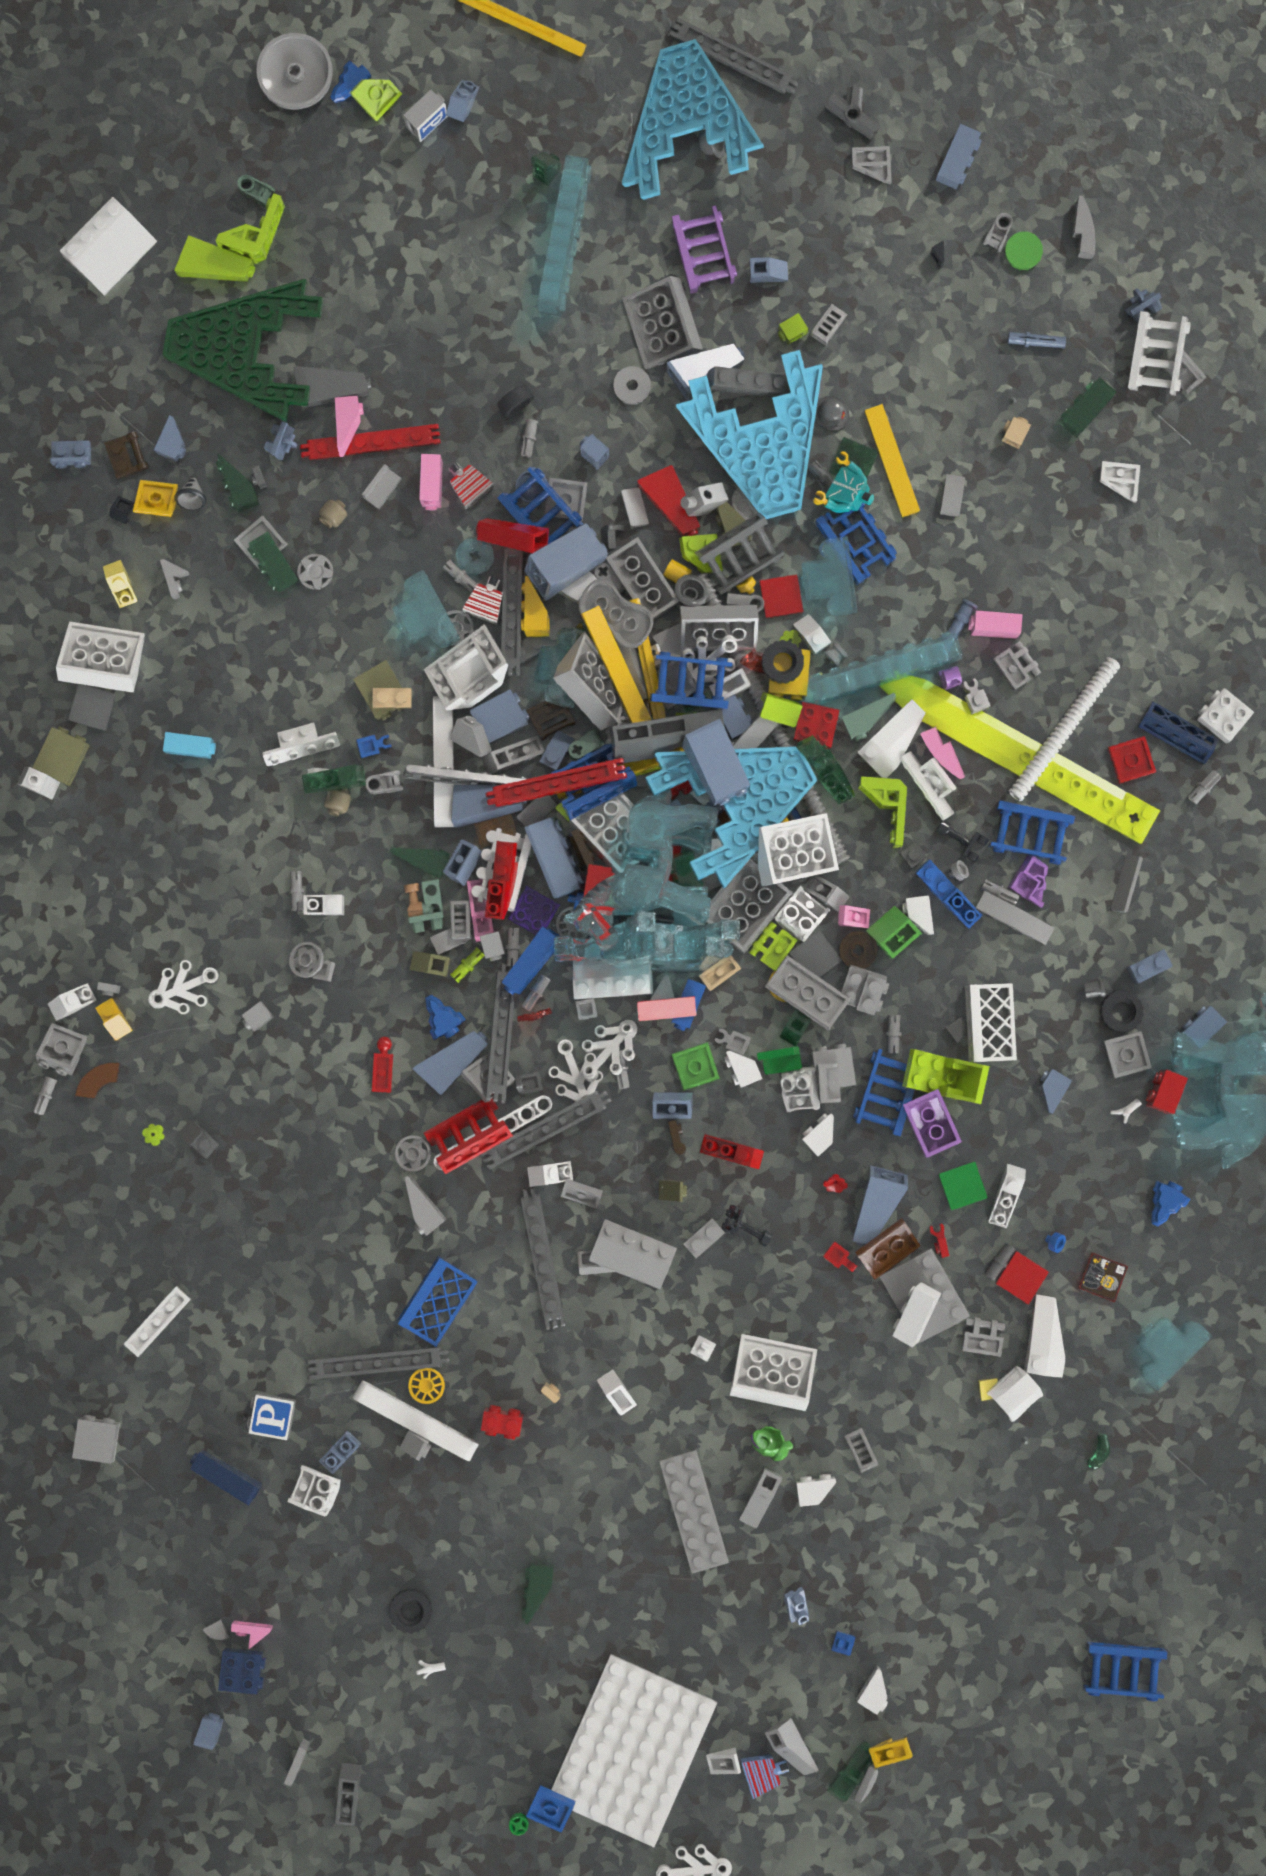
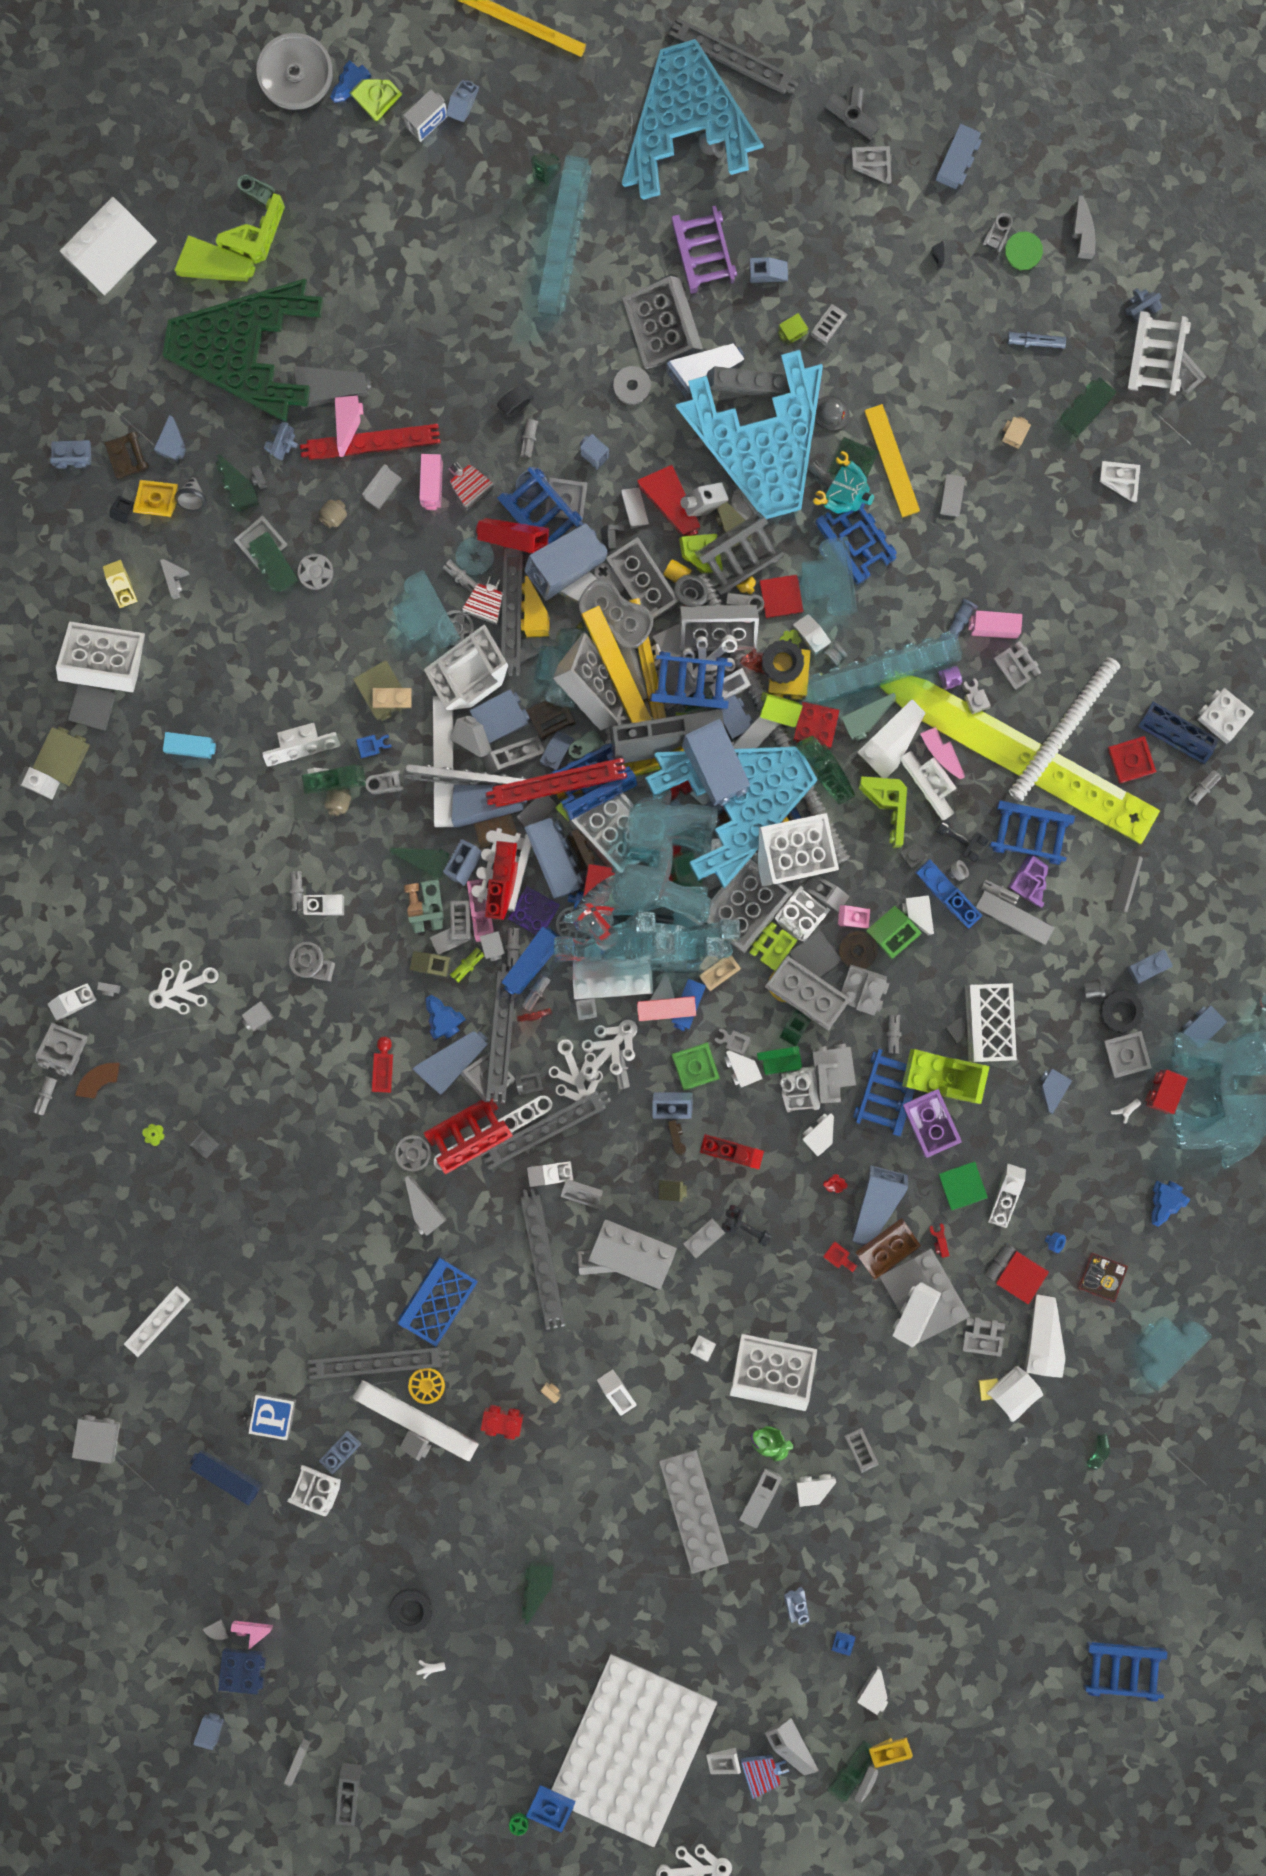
(113, 1019): yellow slope -> none

